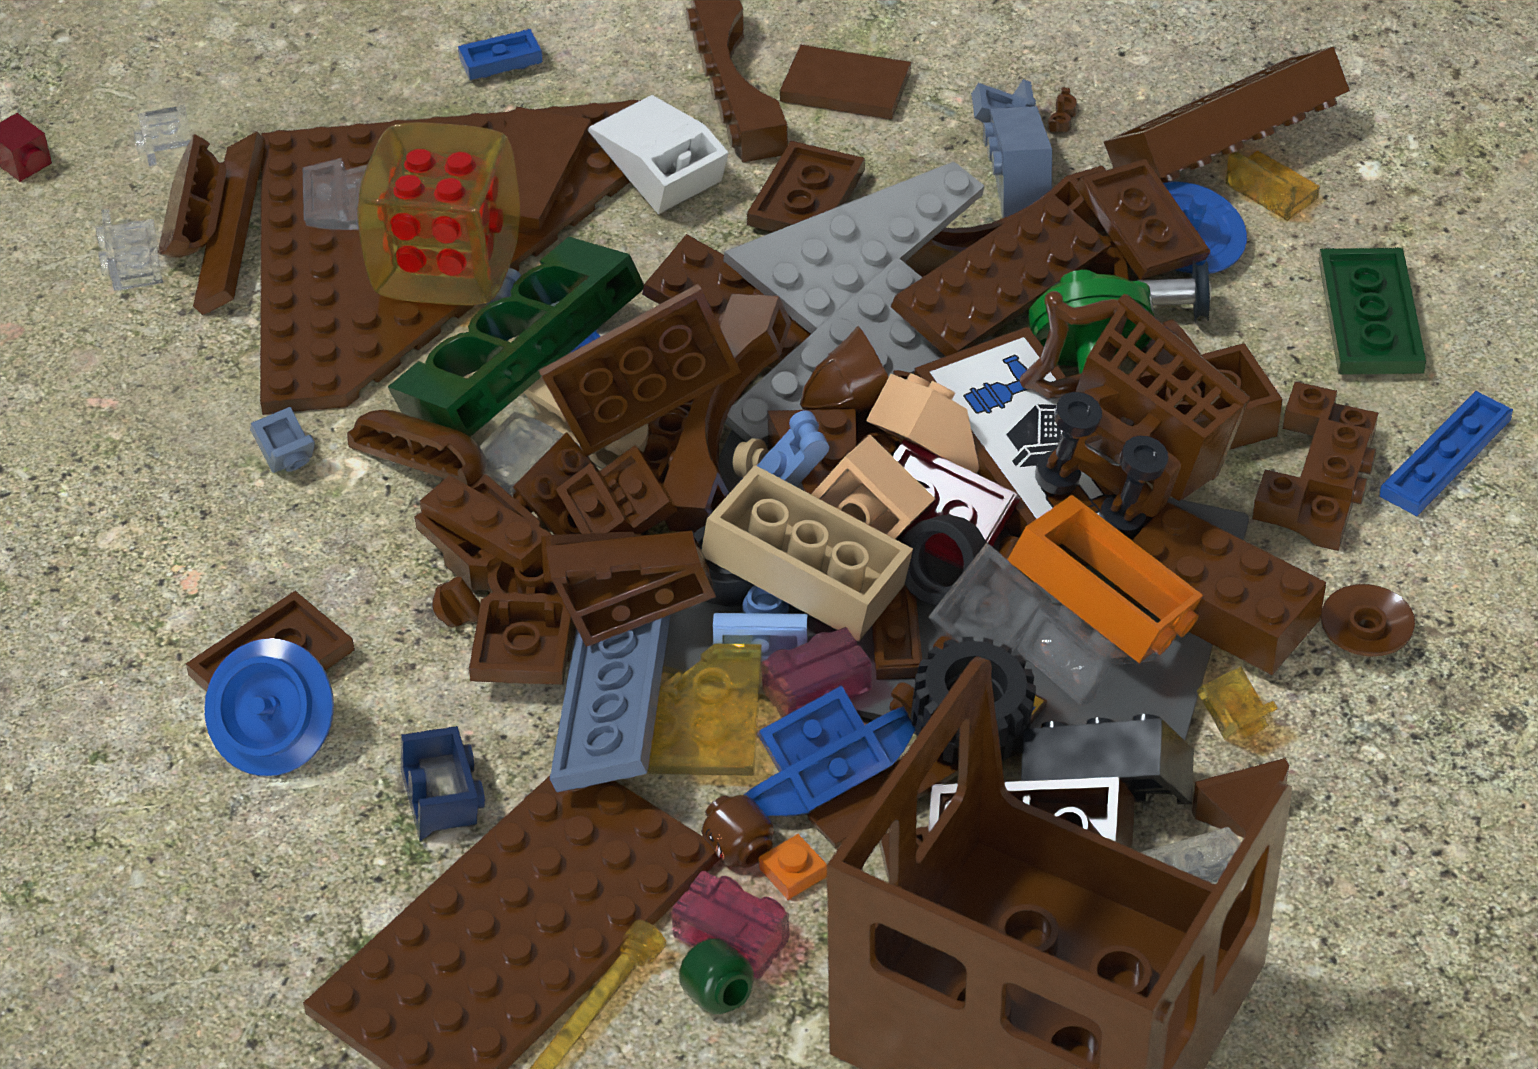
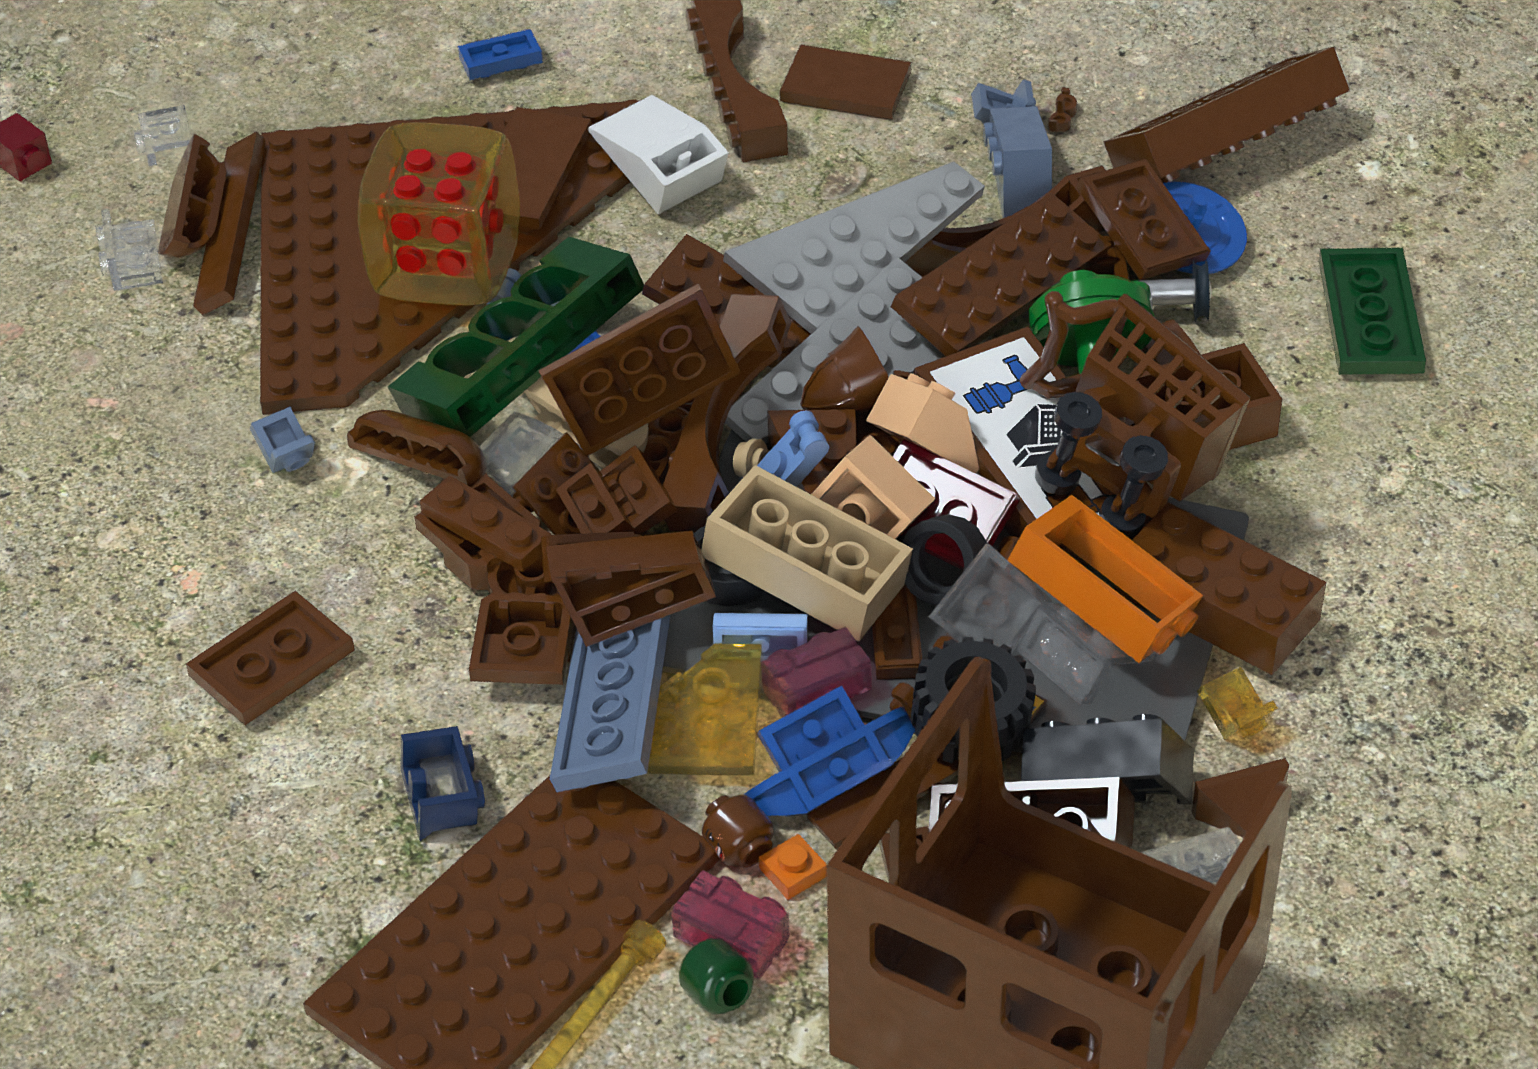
(269, 707): blue piece -> none
(331, 195): clear slope -> none
(455, 603): reddish brown plate -> none
(760, 601): medium blue plate -> none
(804, 185): reddish brown plate -> none
(1270, 184): clear yellow bracket -> none
(1331, 478): reddish brown bracket -> none
(1367, 620): reddish brown dish -> none
(1445, 453): blue tile -> none

